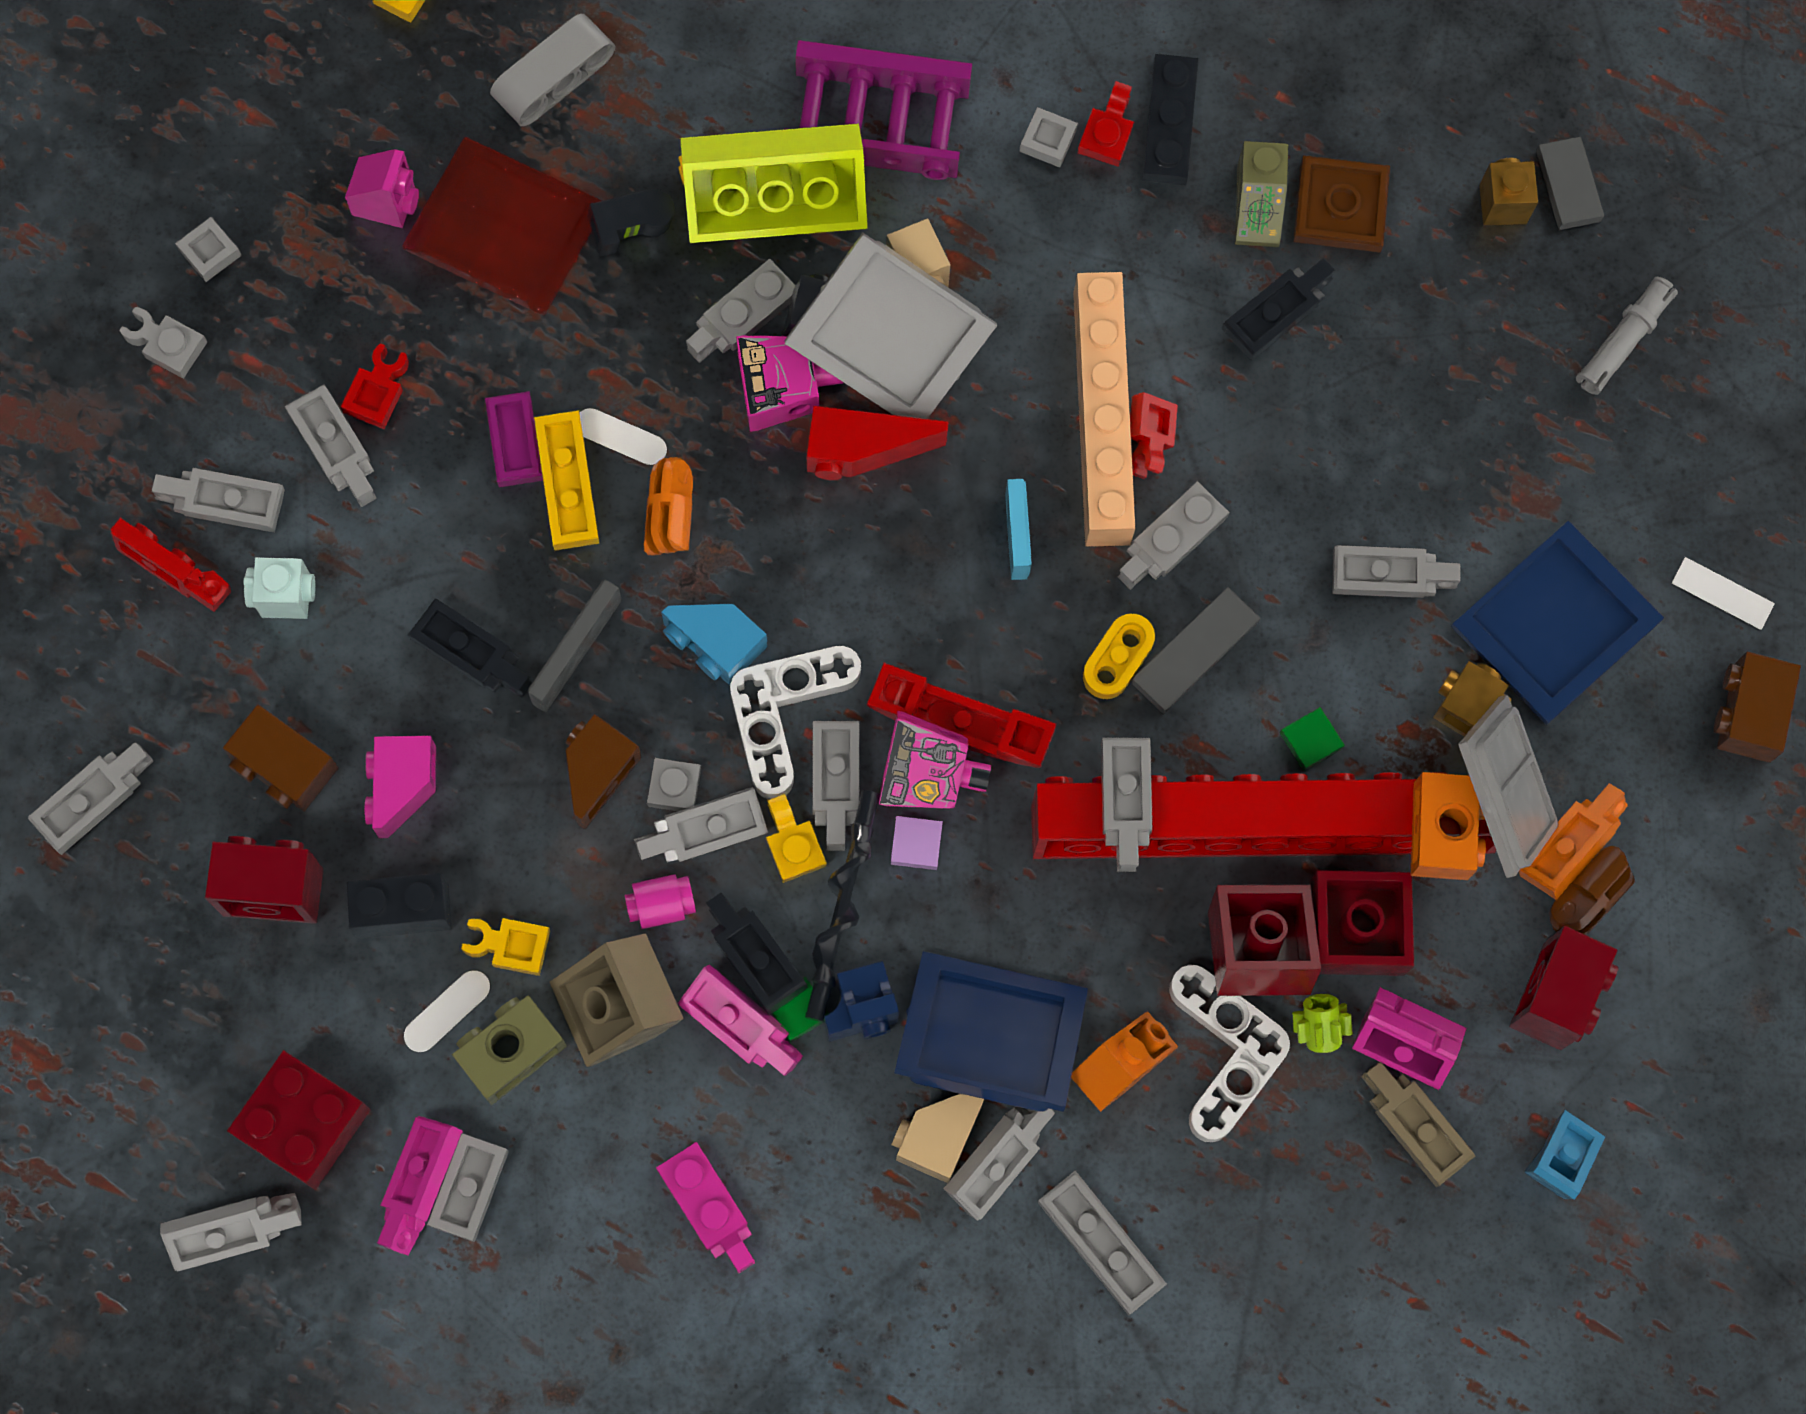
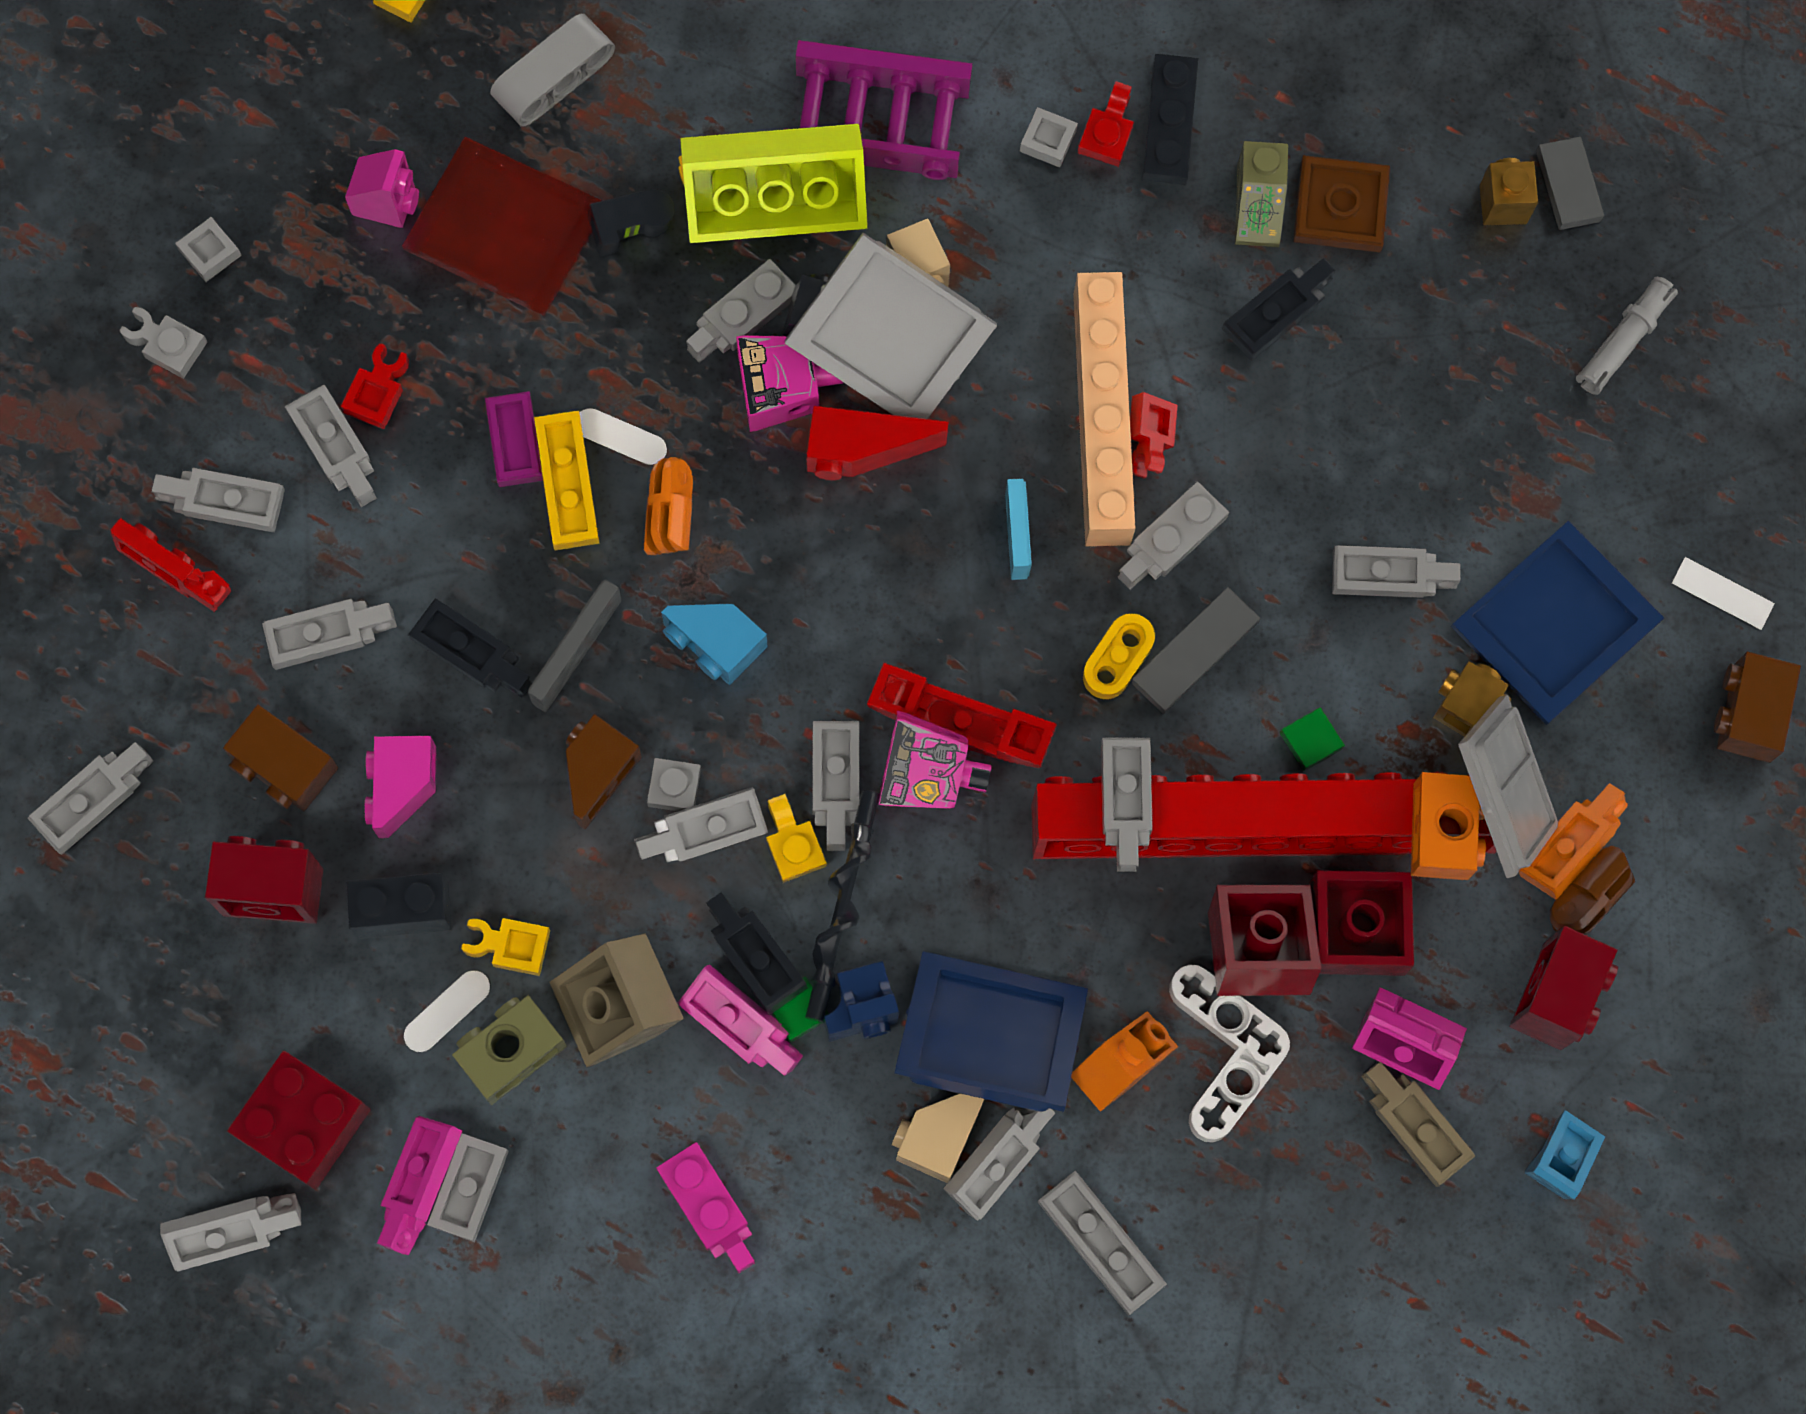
(279, 588): light aqua brick -> none
(325, 631): none -> light grey hinge
(660, 901): dark pink brick -> none
(776, 695): white beam -> none
(916, 843): lavender tile -> none
(1322, 1023): lime gear -> none

